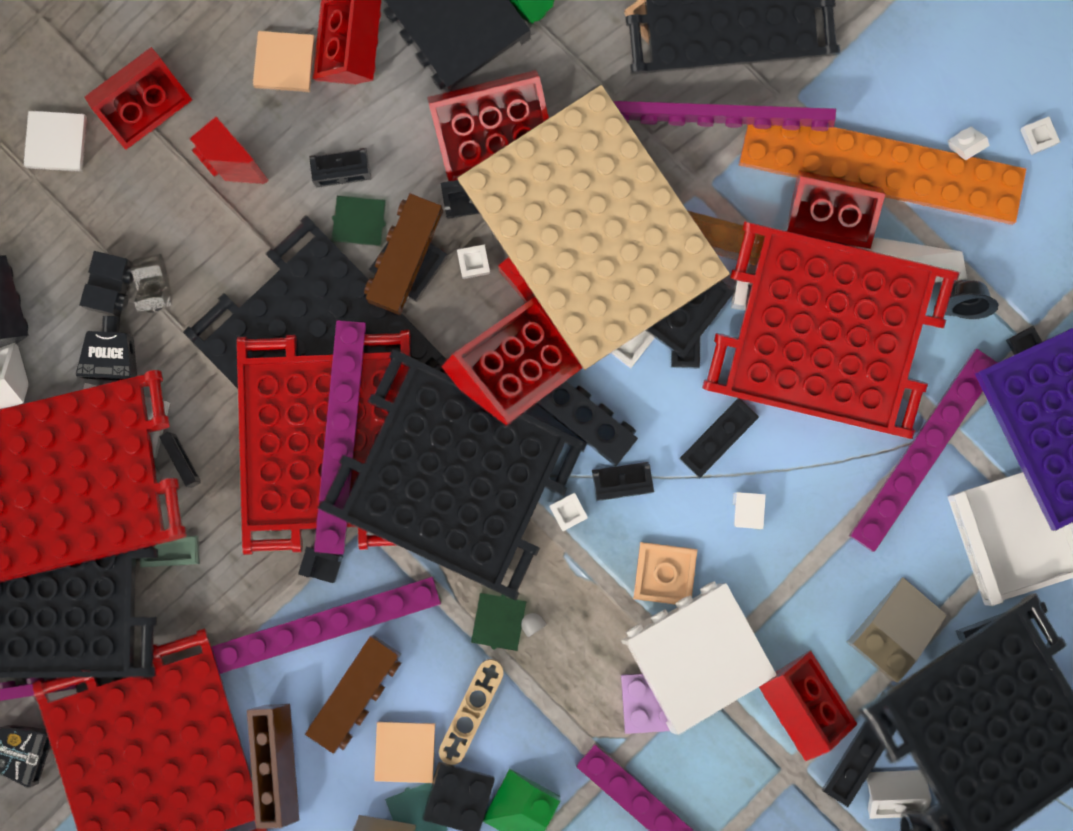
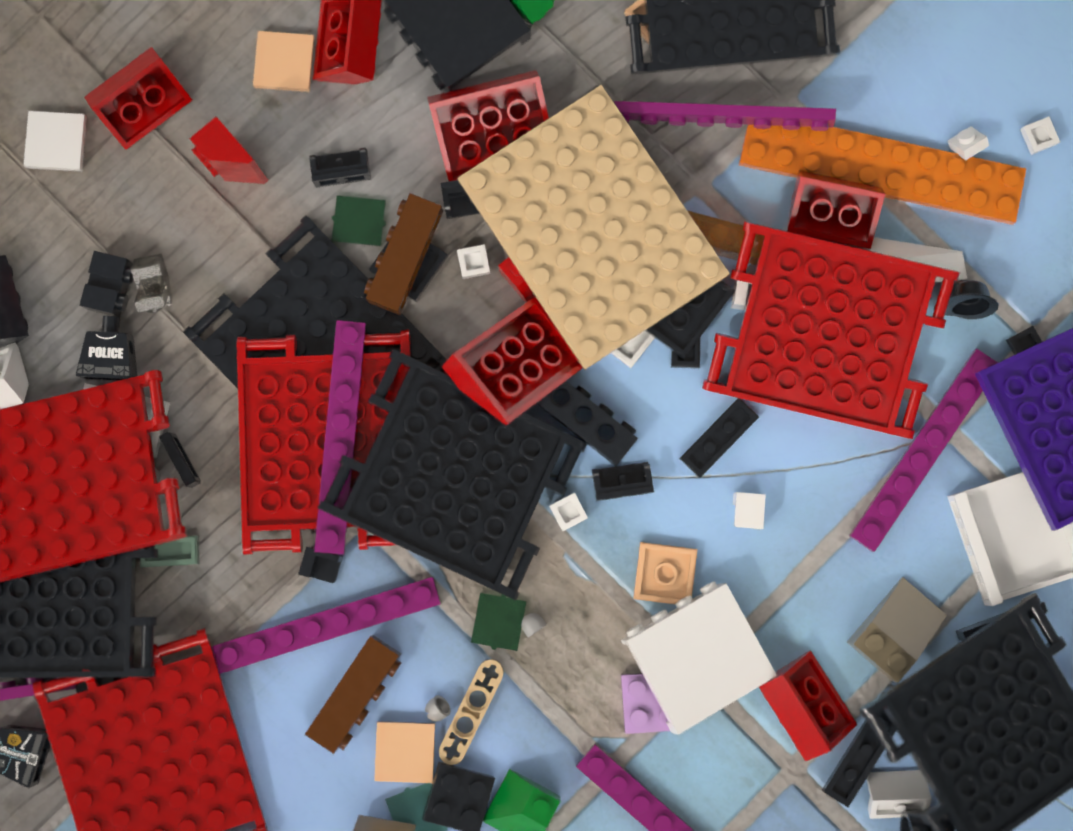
(273, 766): brick -> none
(437, 708): none -> light grey hinge

